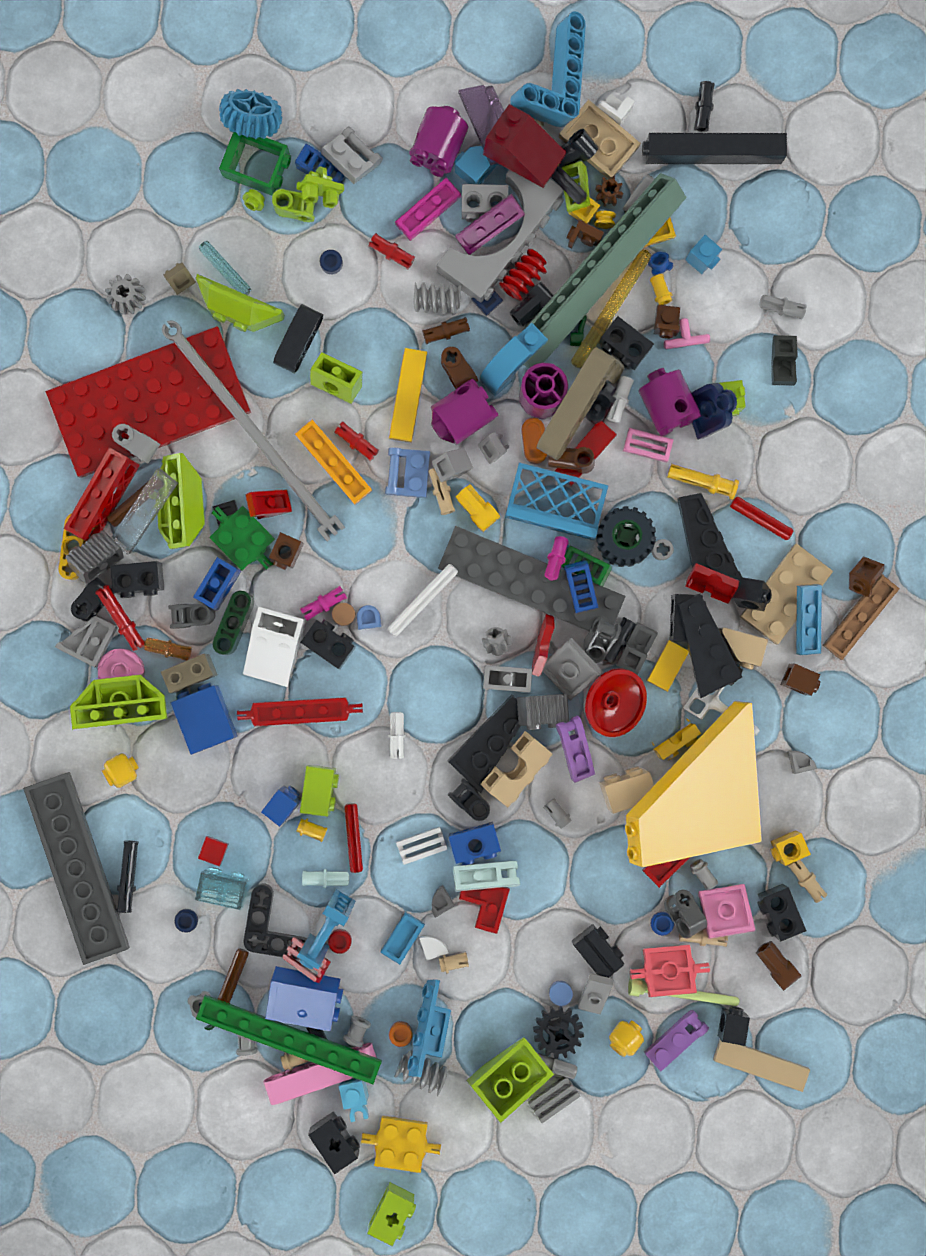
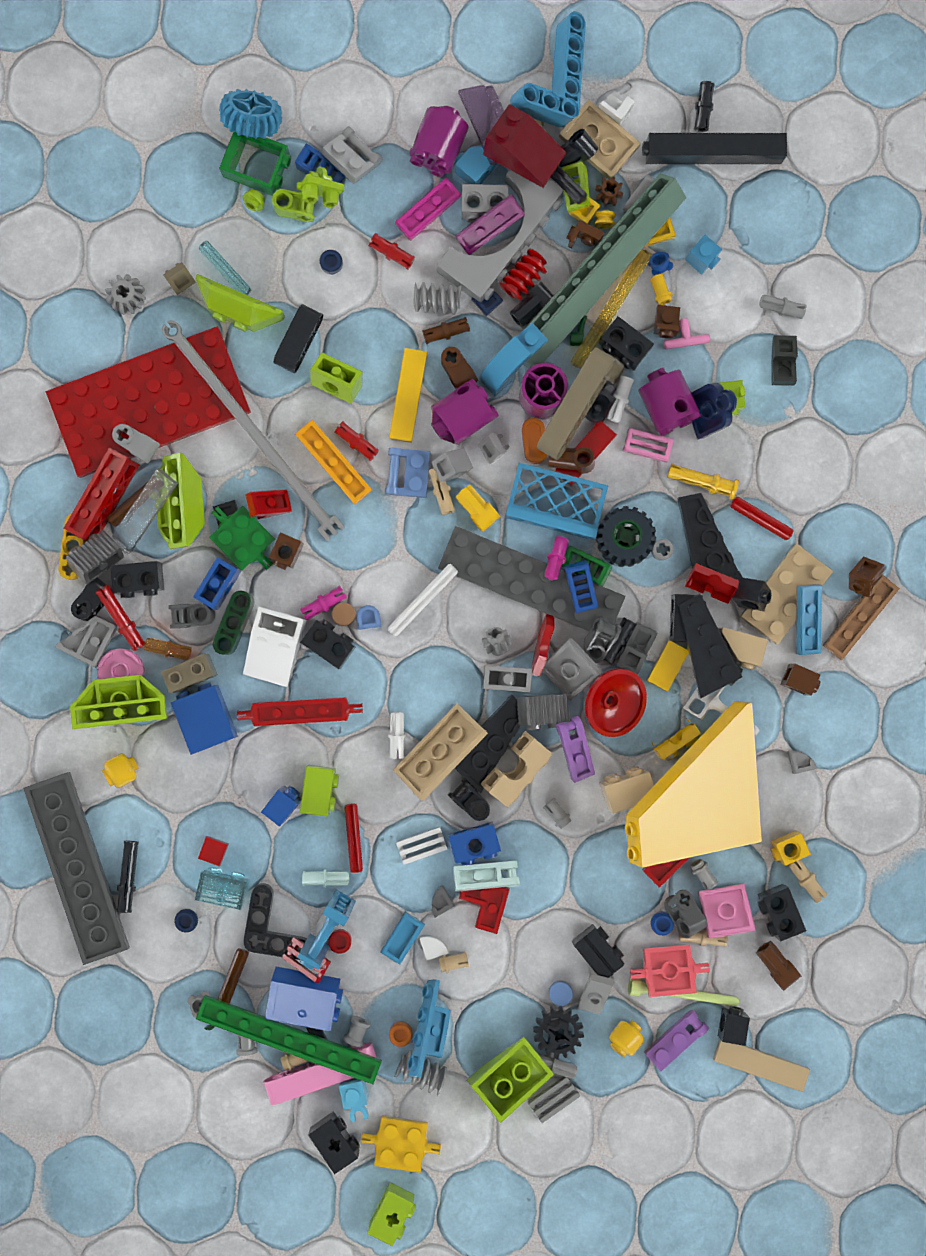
(312, 830): yellow pin -> none
(440, 752): none -> tan plate

